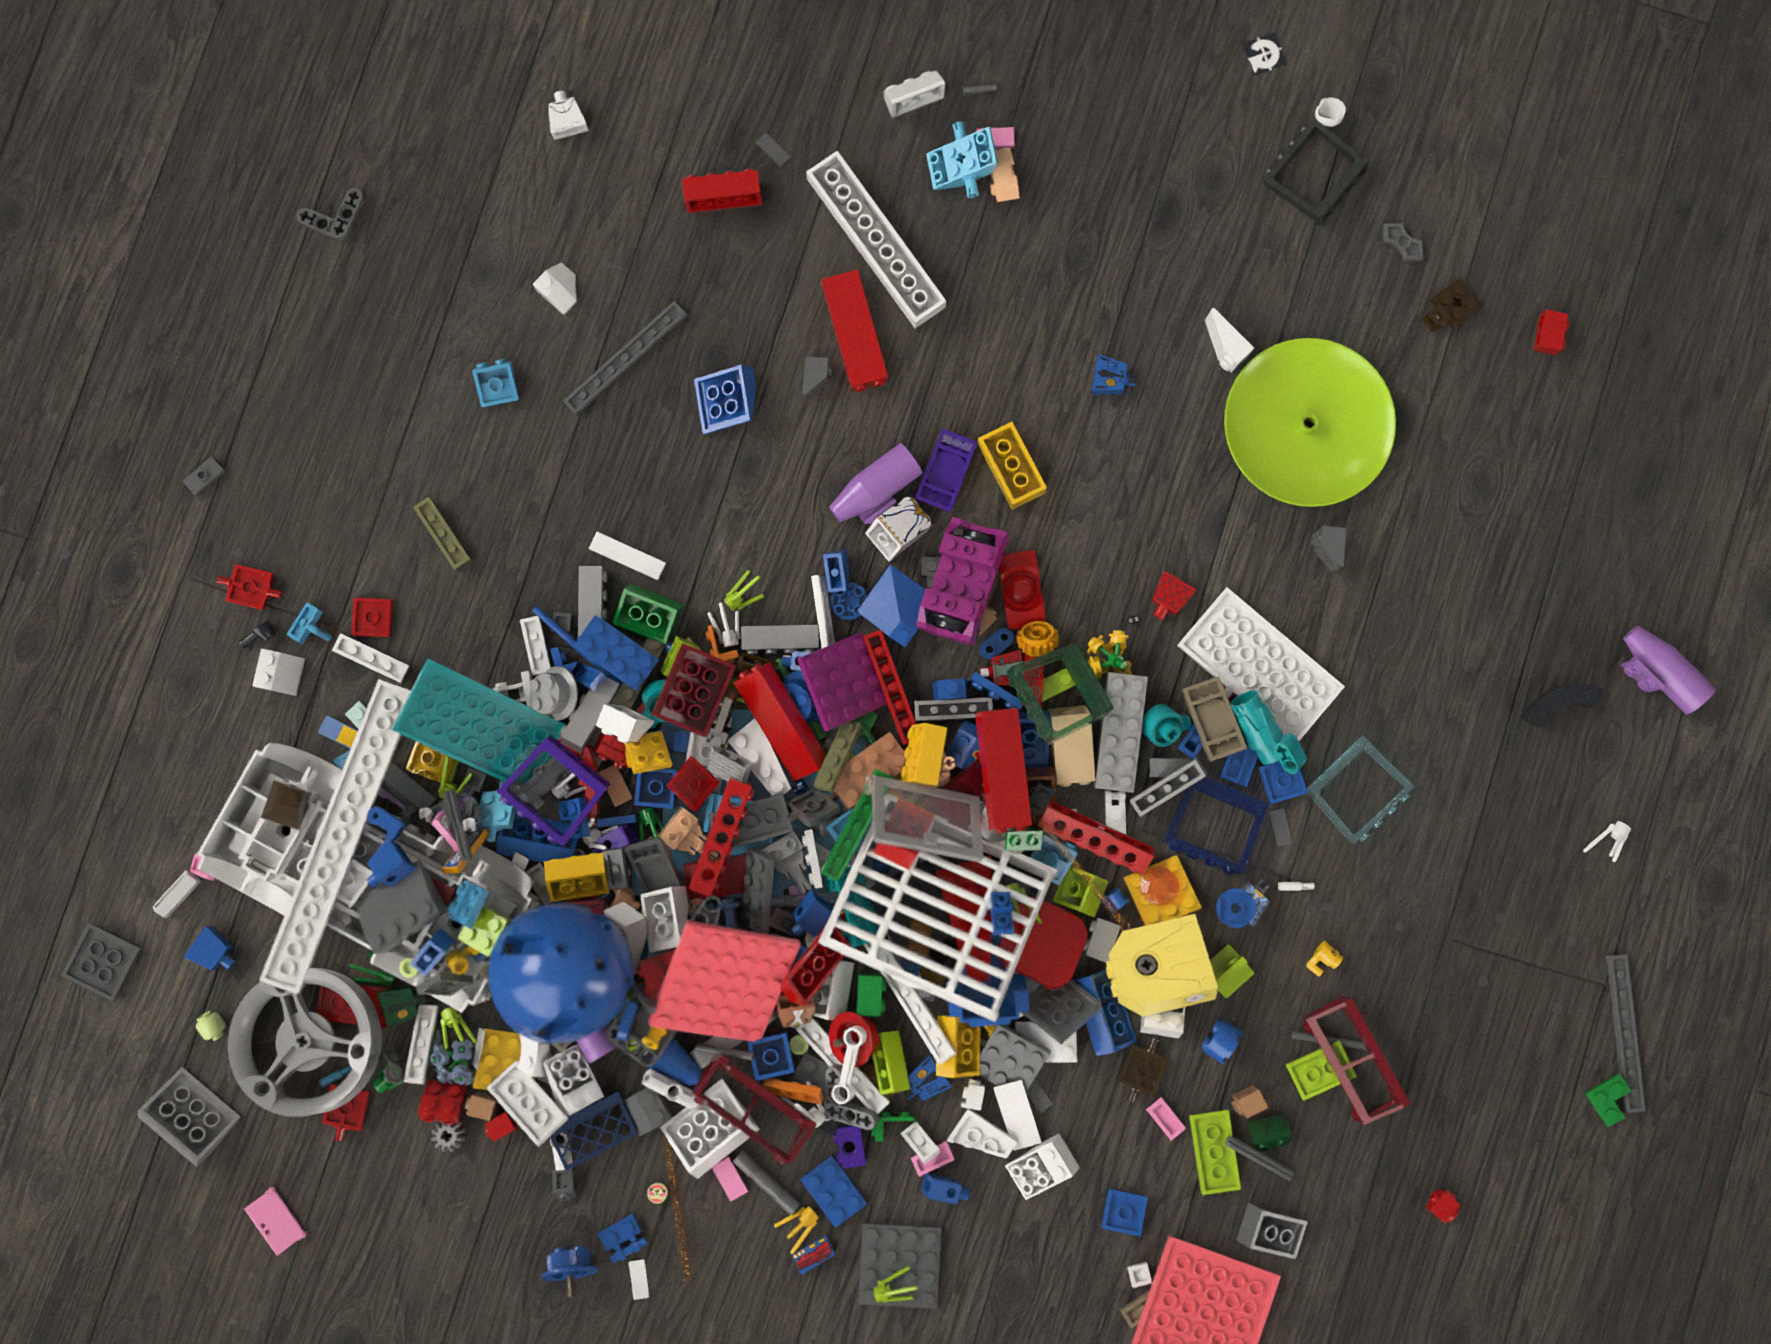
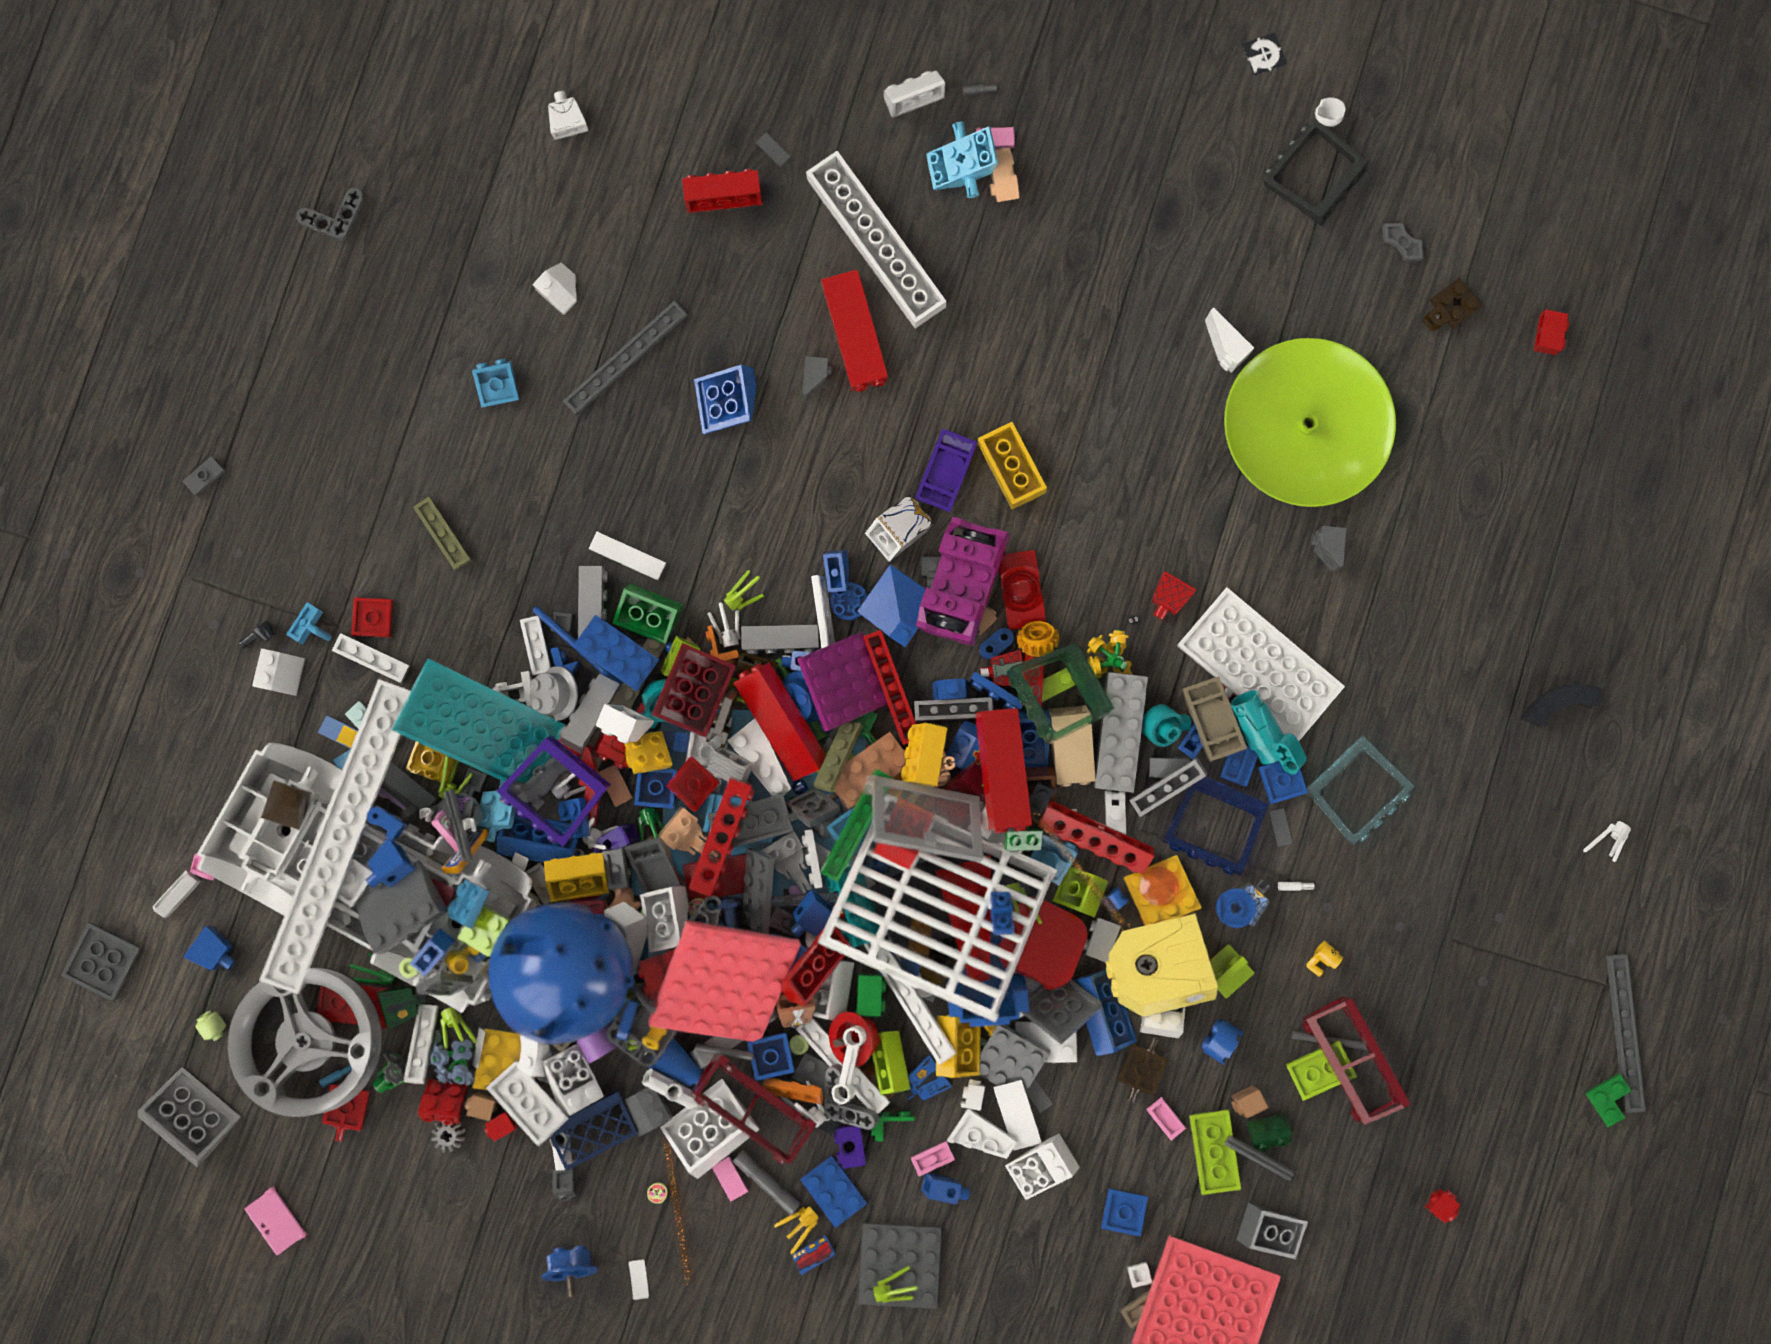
(249, 587): red plate -> none
(588, 677): blue tile -> none
(617, 821): blue tile -> none
(619, 1232): blue plate -> none
(873, 487): medium lavender piece -> none
(920, 1142): white plate -> none
(1111, 376): blue torso -> none
(1664, 668): medium lavender piece -> none

